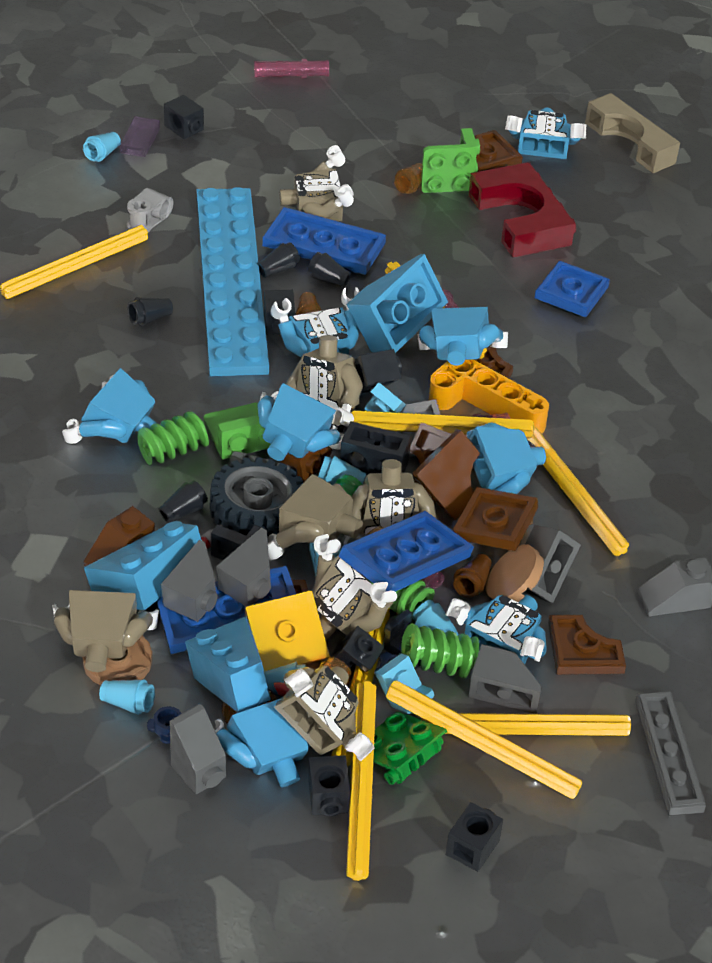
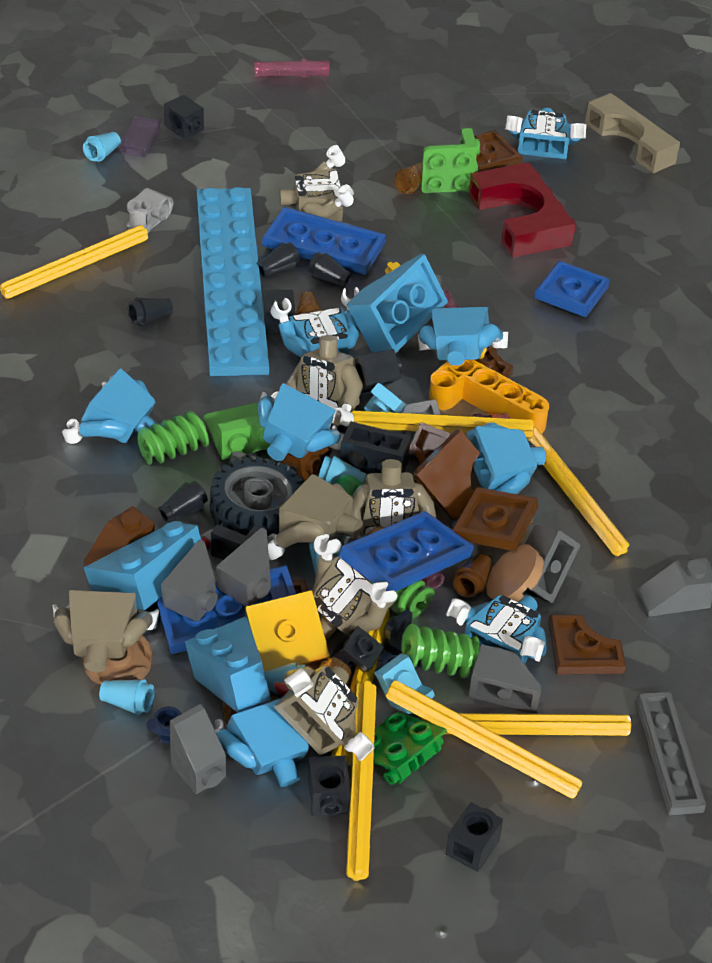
(433, 616): medium azure cone -> none

